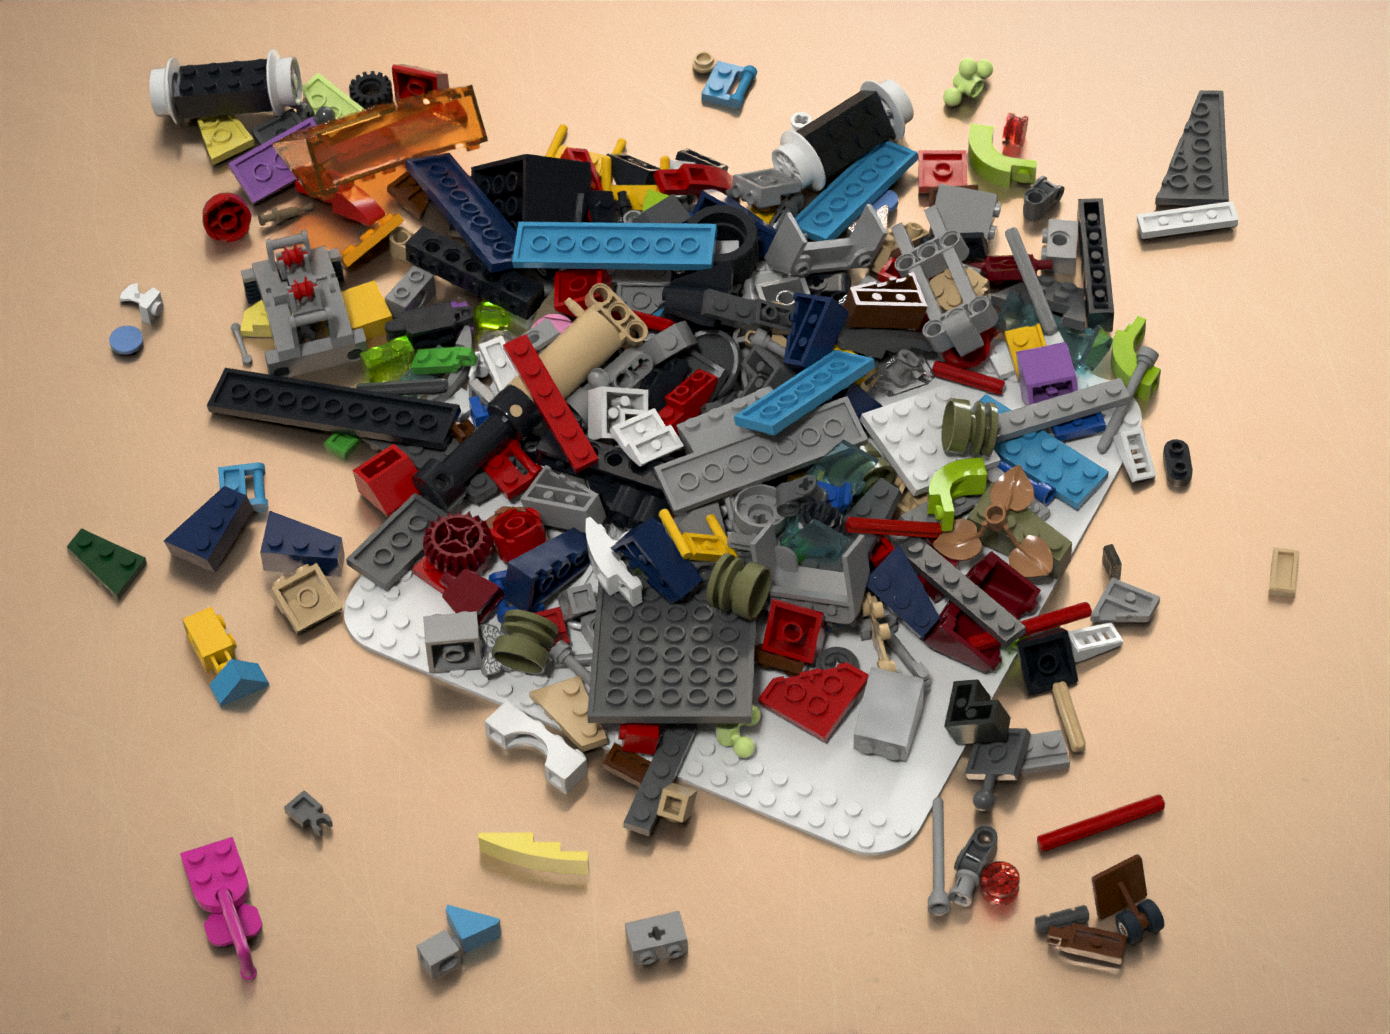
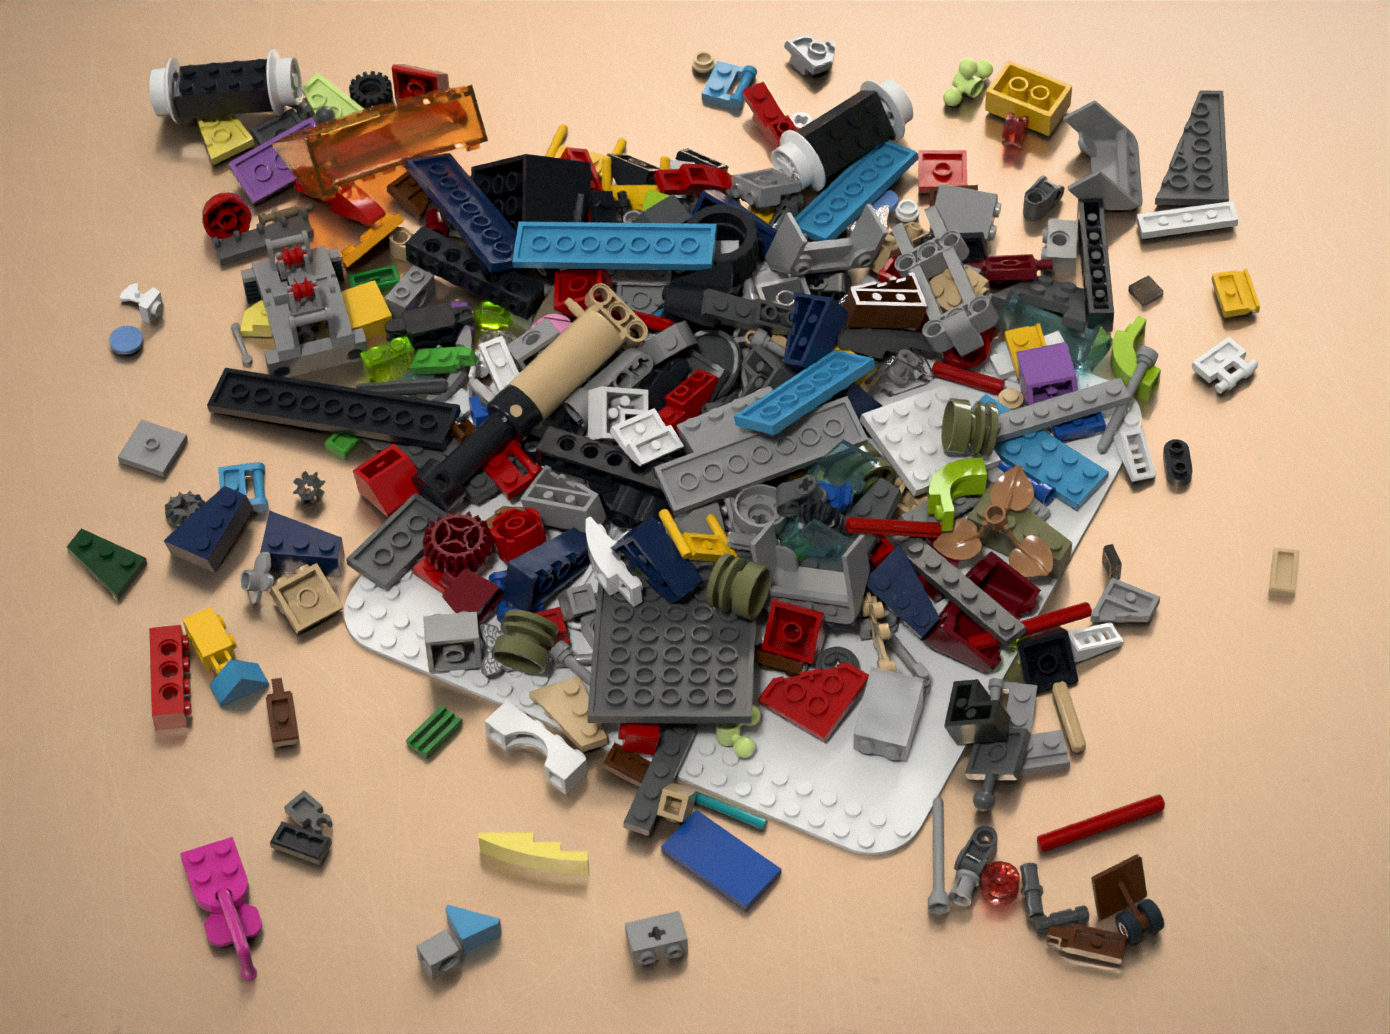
(152, 448): none -> light grey plate
(166, 712): none -> red brick
(174, 511): none -> dark grey gear
(253, 241): none -> dark grey hinge
(258, 579): none -> light grey animal
(282, 715): none -> reddish brown hinge
(301, 843): none -> black plate
(310, 480): none -> dark grey gear
(384, 283): none -> green tile
(431, 728): none -> green tile
(435, 222): none -> dark red cone
(550, 403): red plate -> none
(598, 378): light grey hinge -> none
(721, 860): none -> blue tile
(731, 811): none -> teal bar
(767, 113): none -> red slope
(810, 55): none -> light grey plate
(907, 210): none -> white plate
(992, 164): lime arch -> none
(1011, 398): none -> tan plate
(1020, 701): none -> light grey plate
(1030, 94): none -> yellow brick
(1031, 281): light grey axle -> none
(1031, 890): none -> dark grey pin
(1113, 158): none -> light grey windscreen
(1145, 290): none -> clear smoke tile
(1220, 359): none -> white plate
(1235, 293): none -> yellow plate

